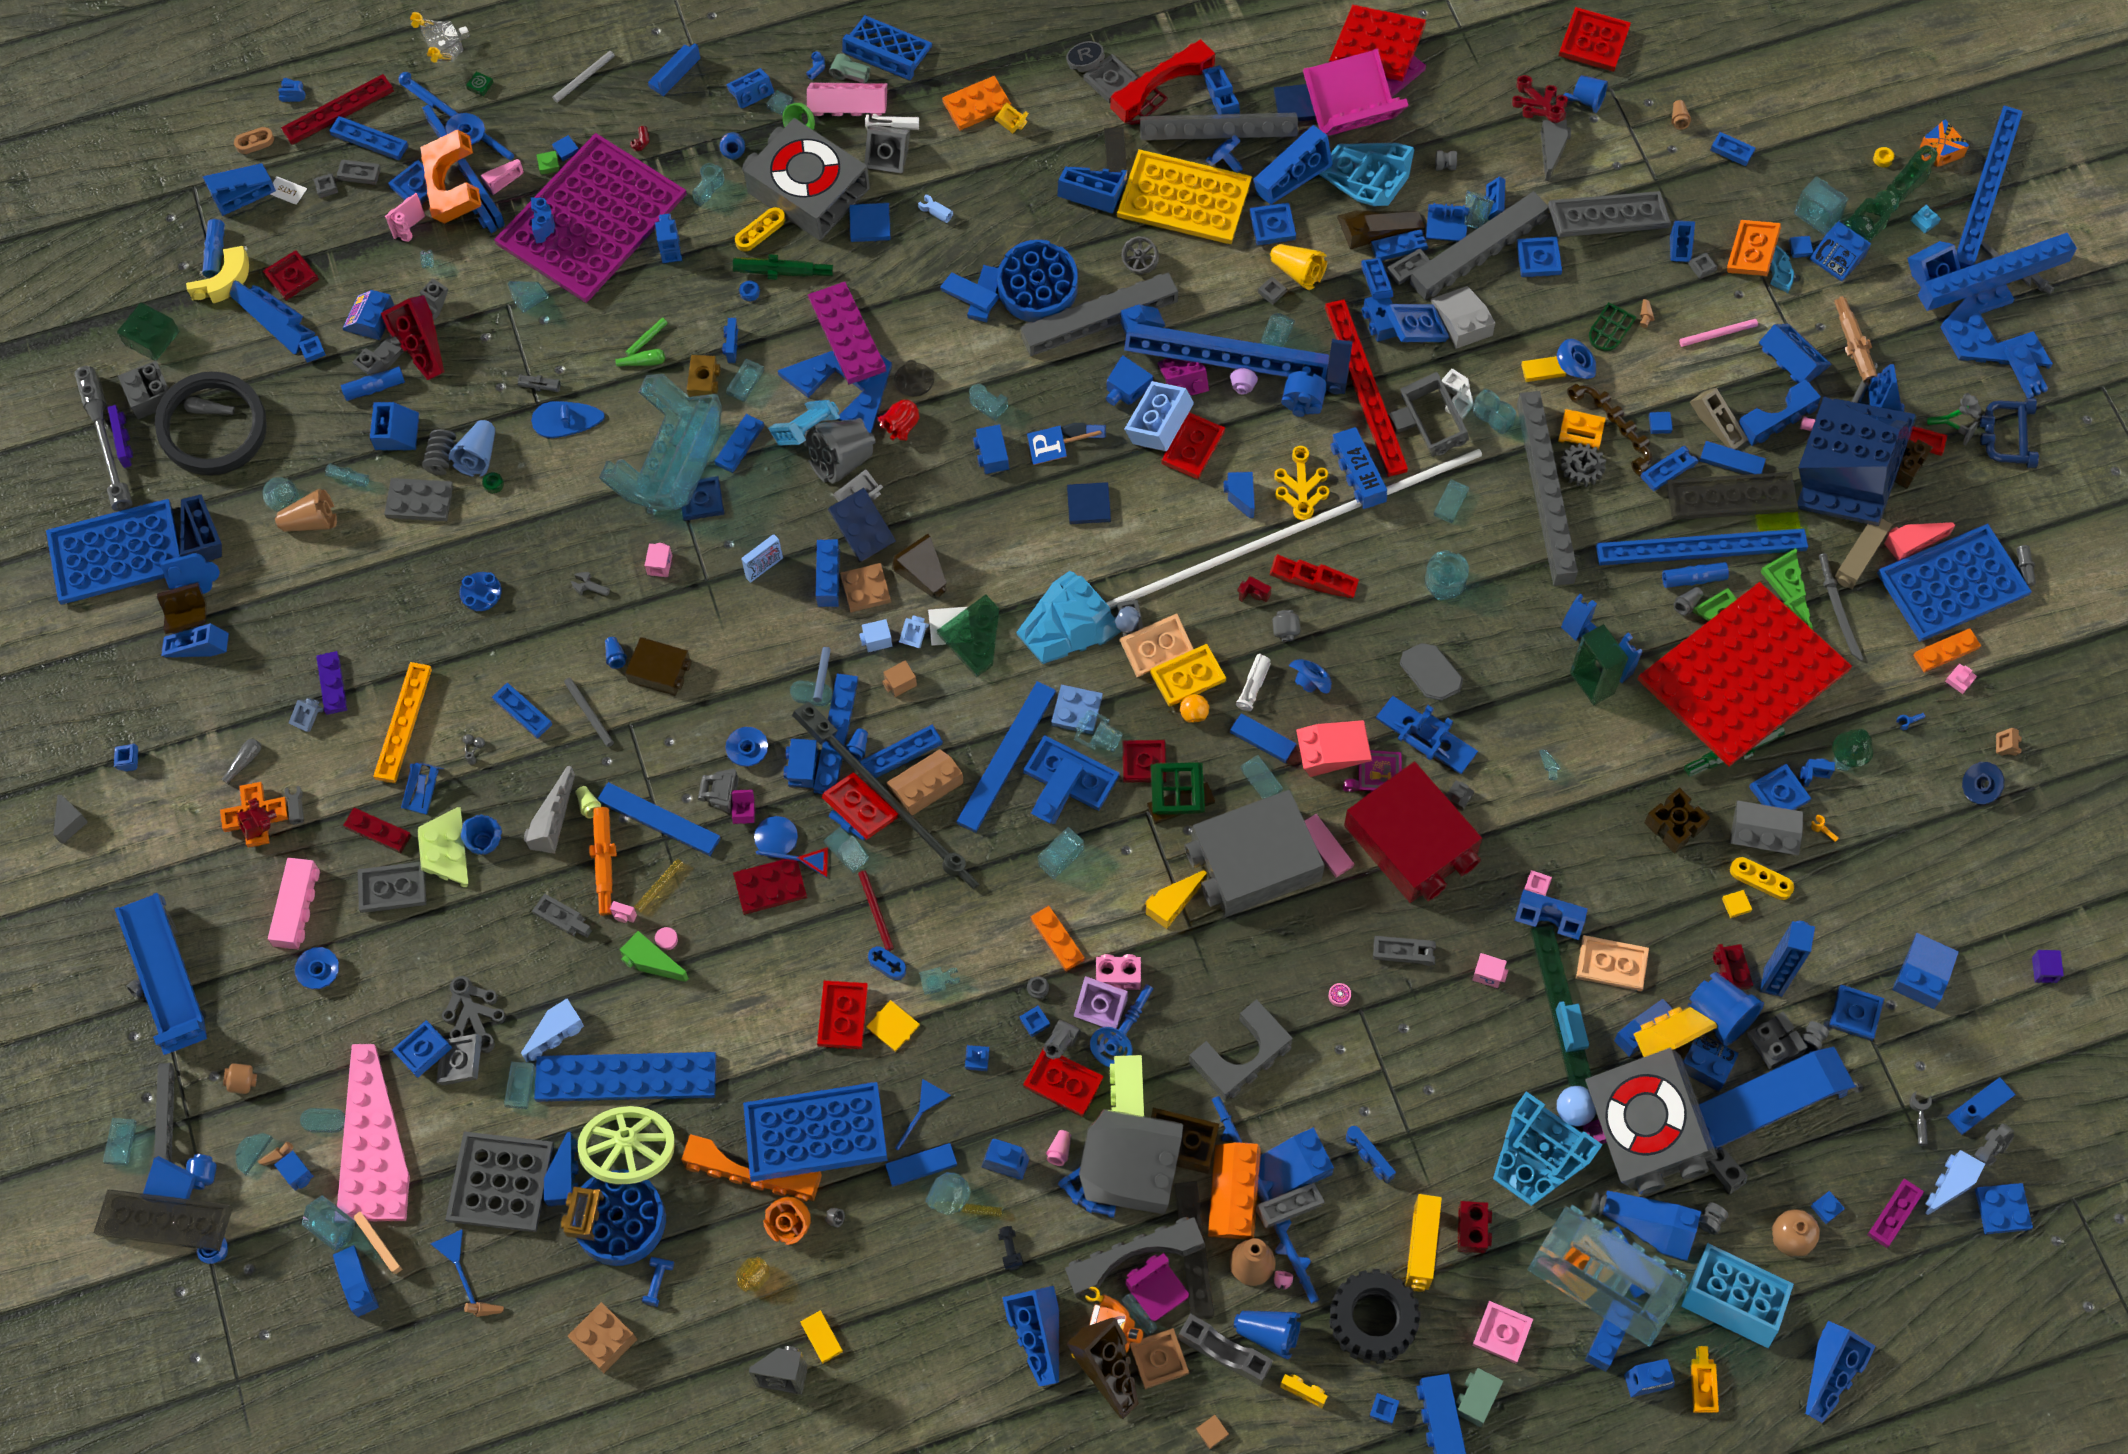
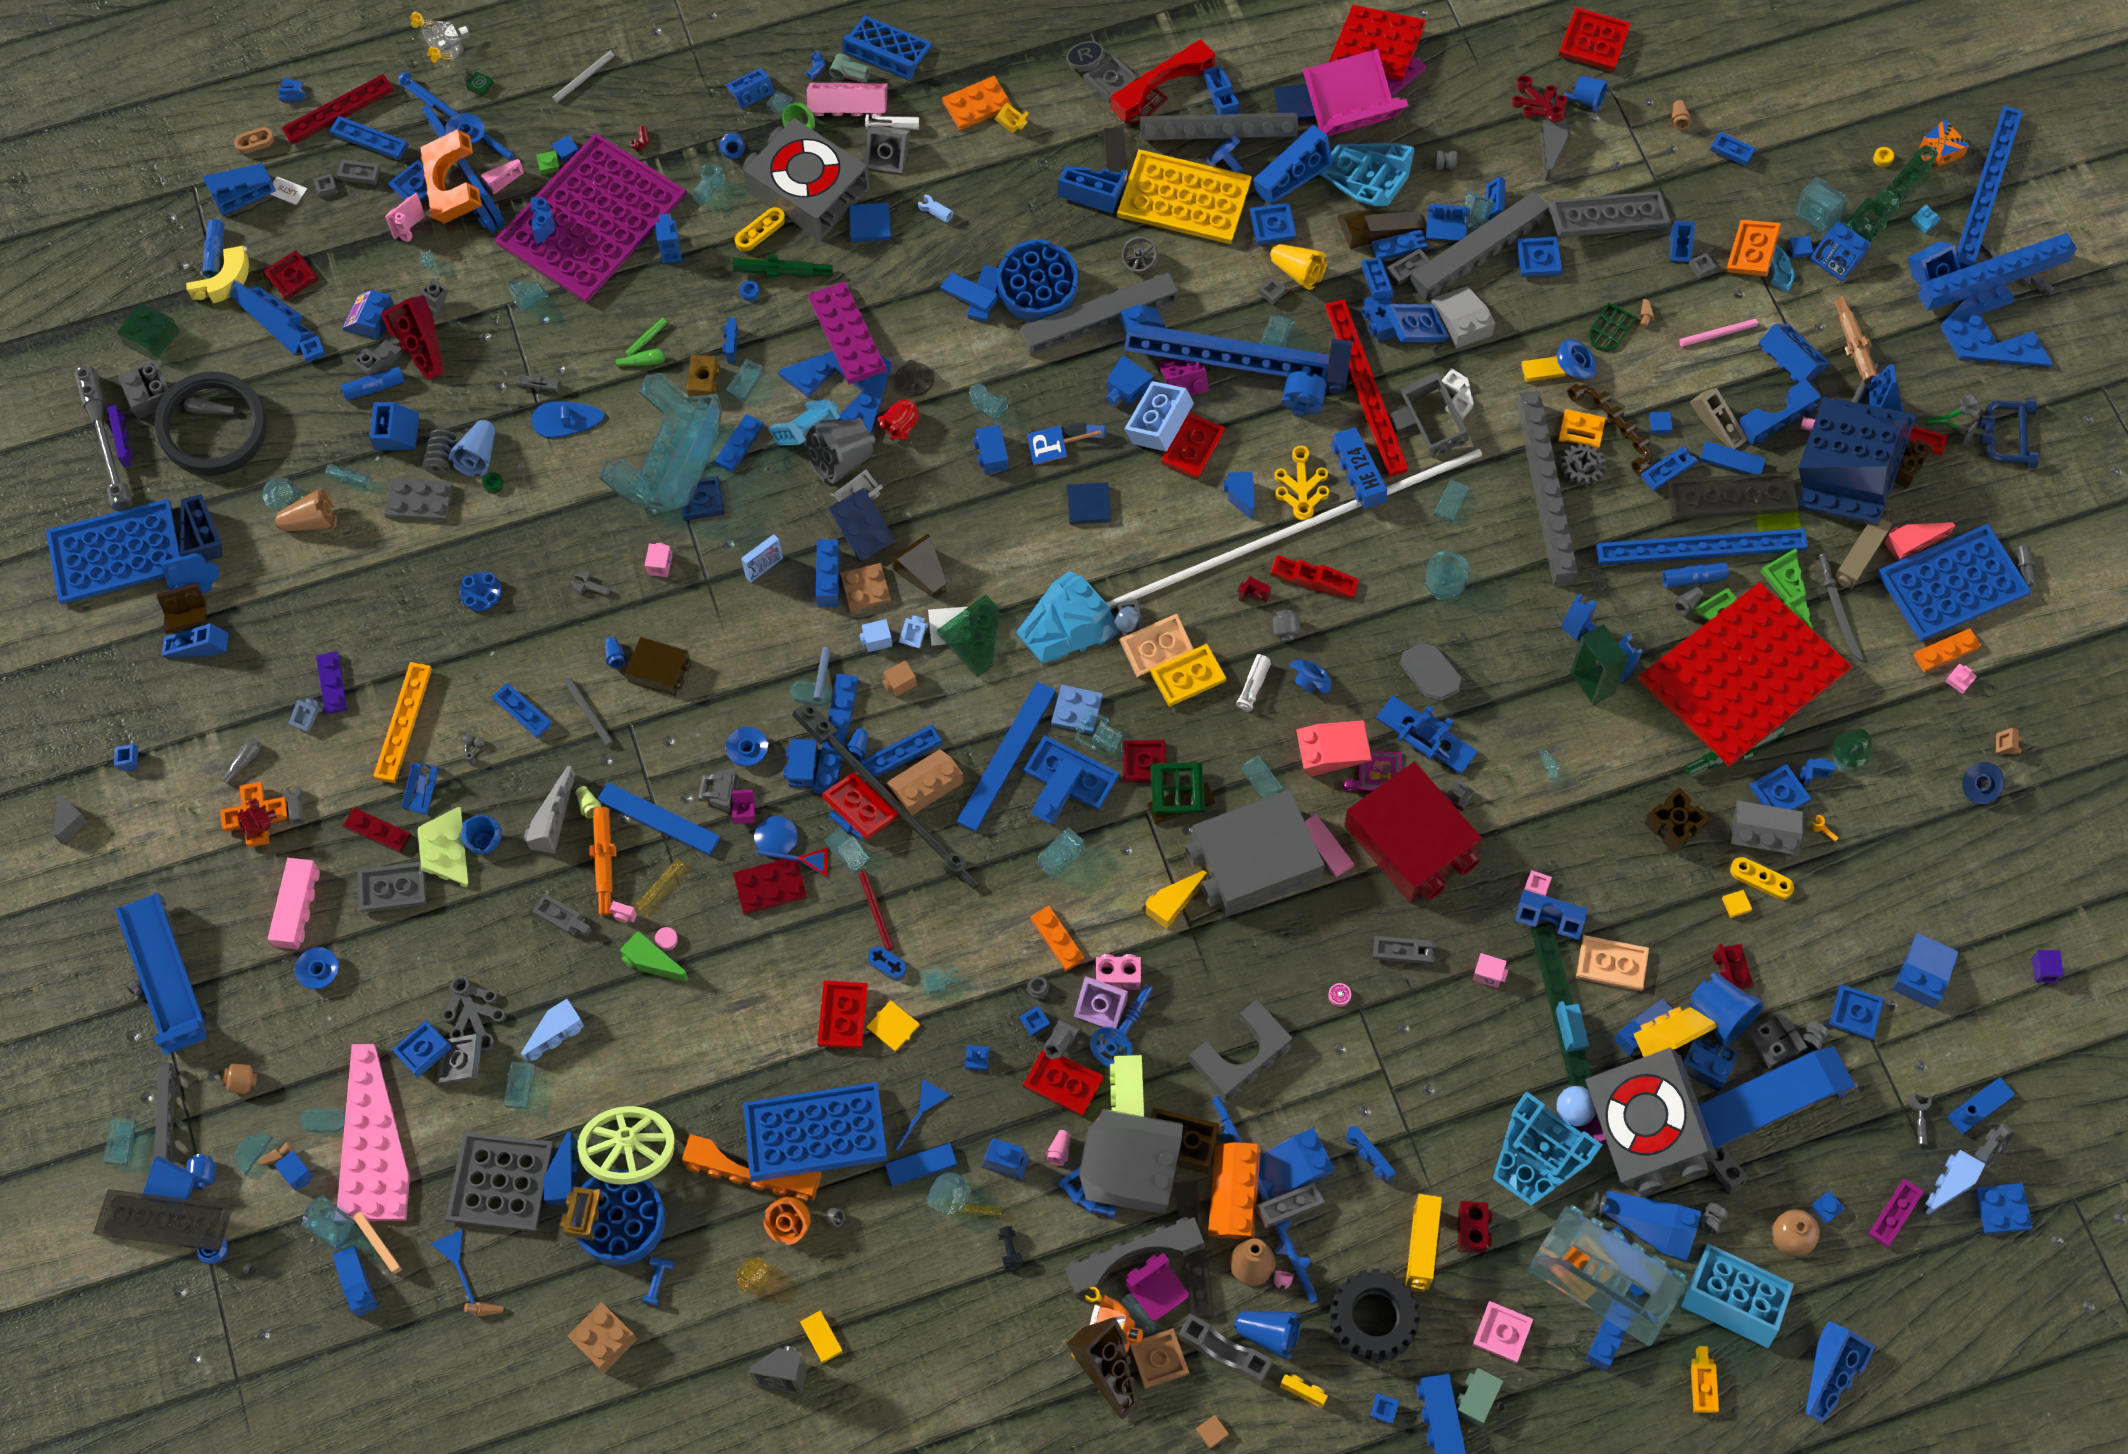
(625, 1076): blue plate -> none
(674, 69): blue panel -> none
(1037, 1324): blue wedge -> none
(1194, 708): light orange piece -> none
(1243, 380): lavender cone -> none
(1263, 738): blue tile -> none
(1495, 412): clear light blue brick -> none
(1651, 1378): blue torso -> none
(1787, 958): blue brick -> none
(1909, 720): blue hand -> none
(2026, 369): blue hinge -> none

